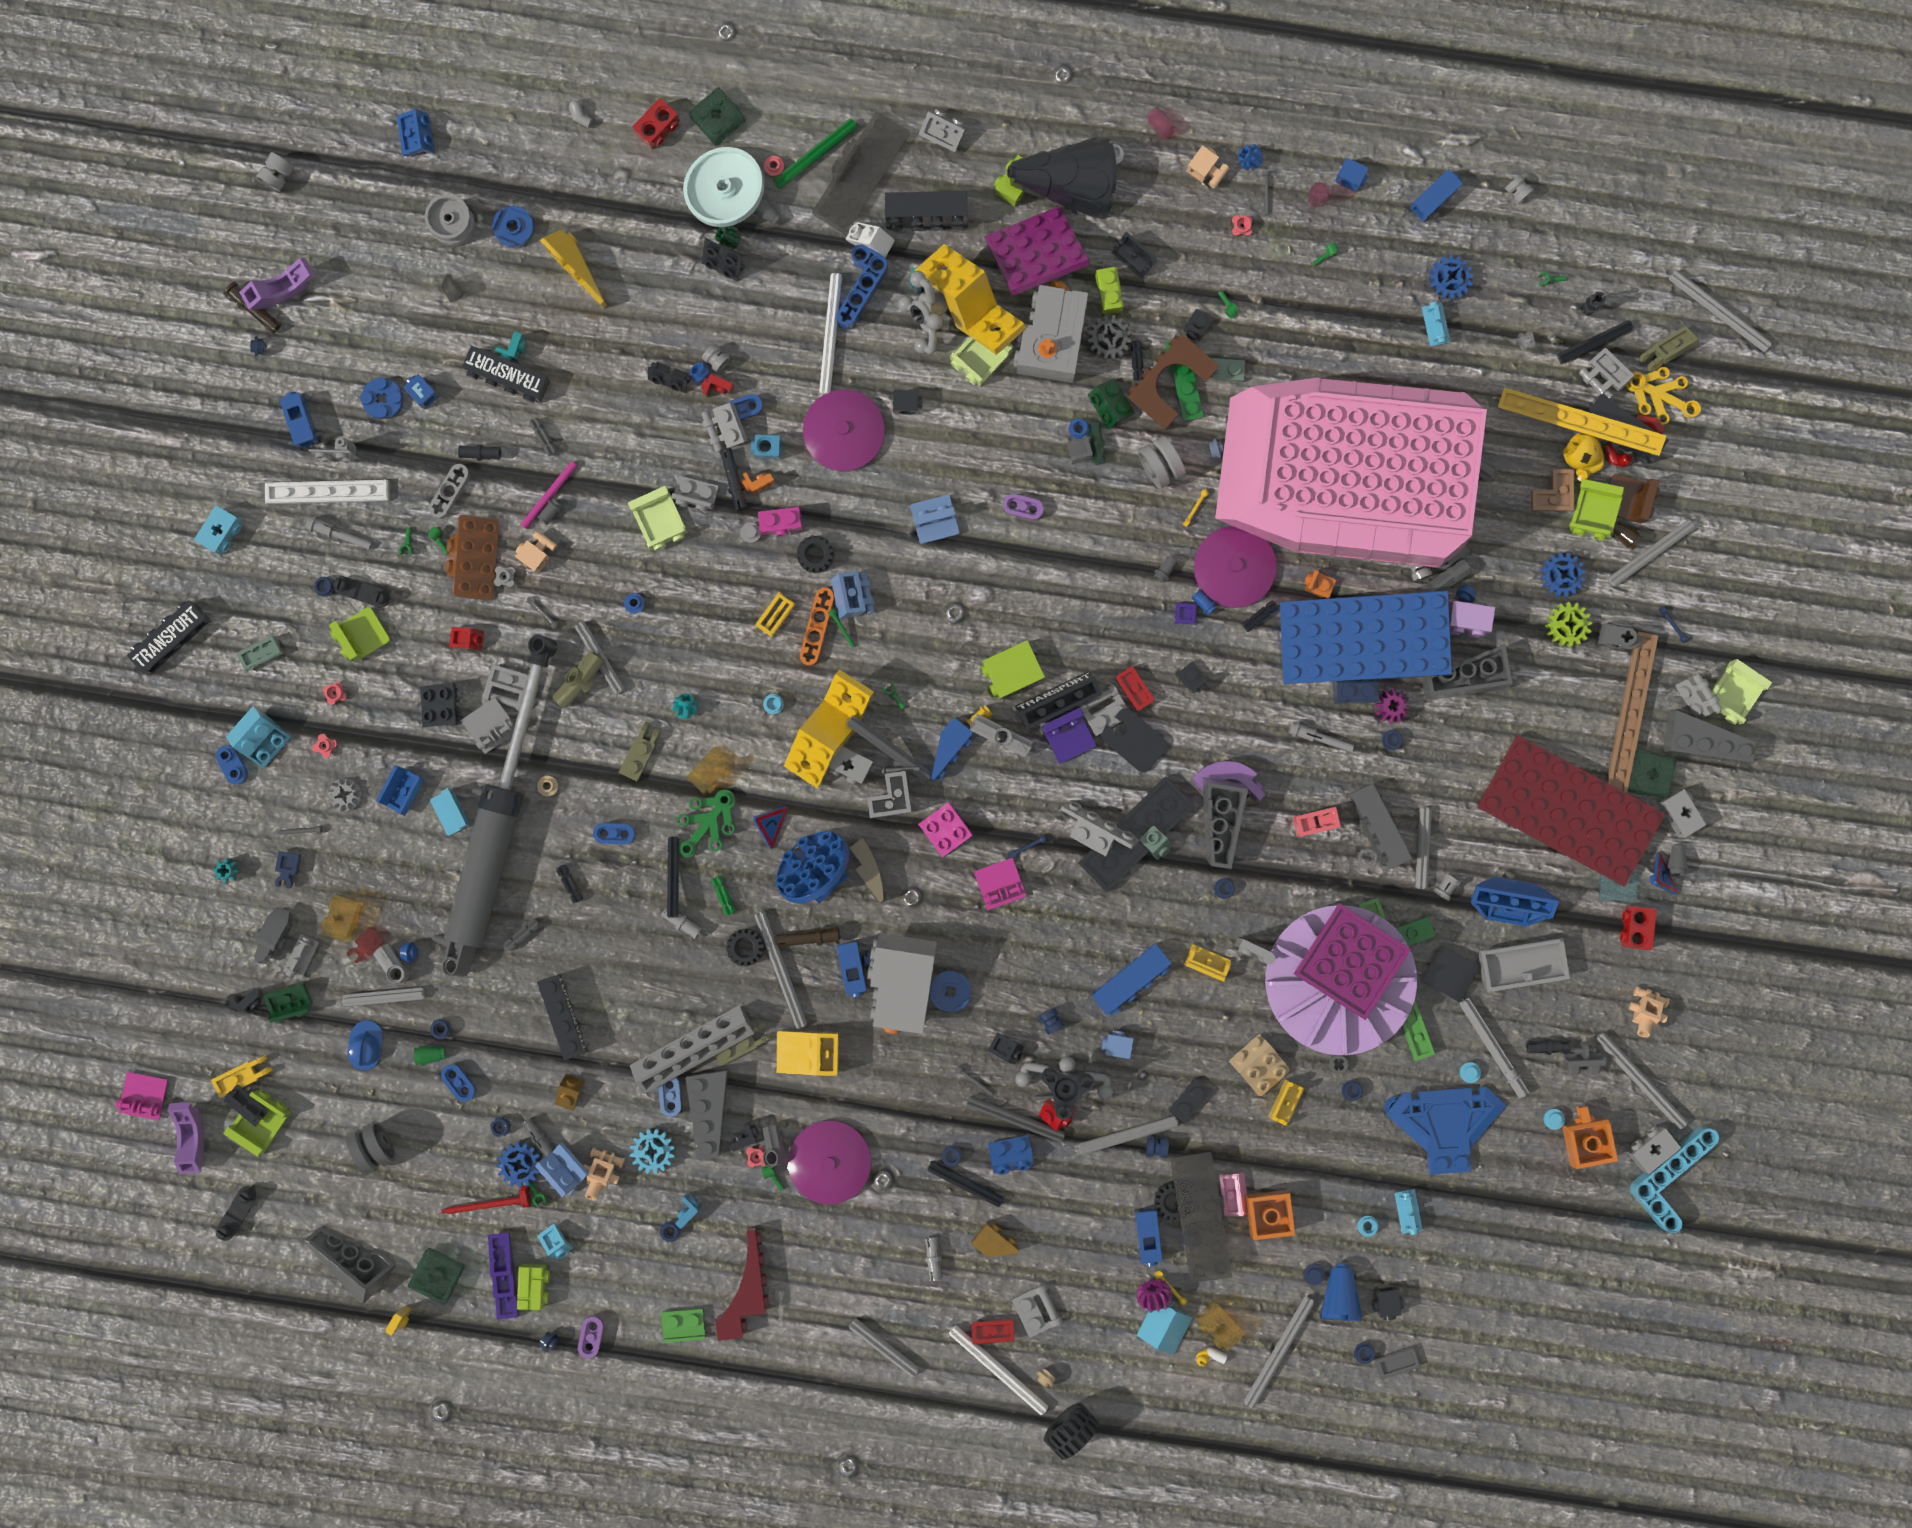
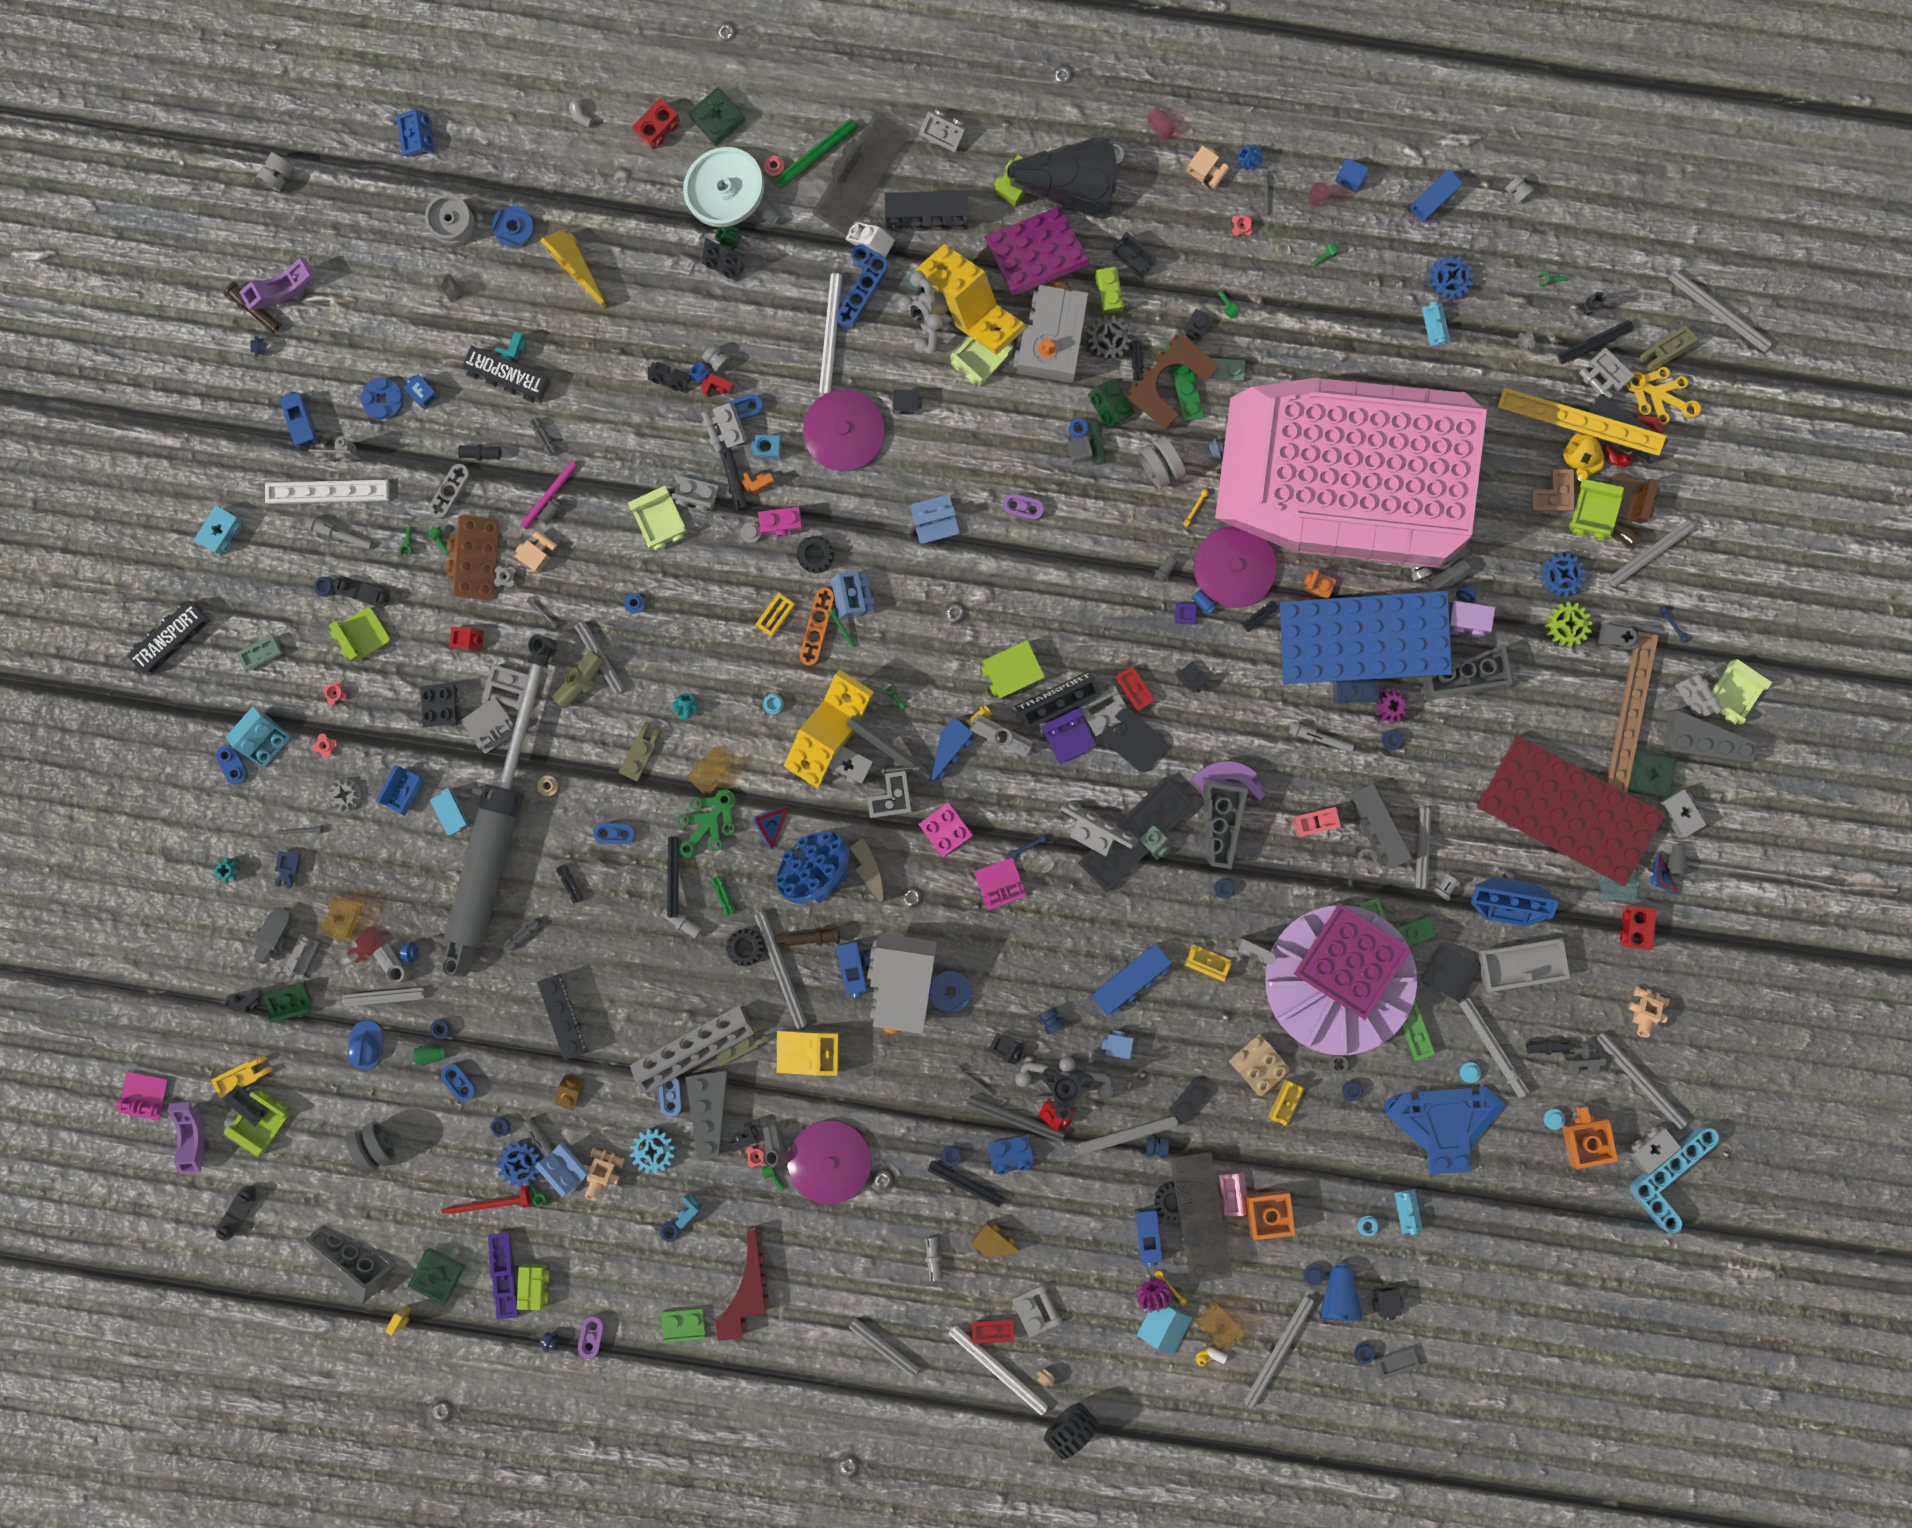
(554, 1242): medium azure bracket -> none

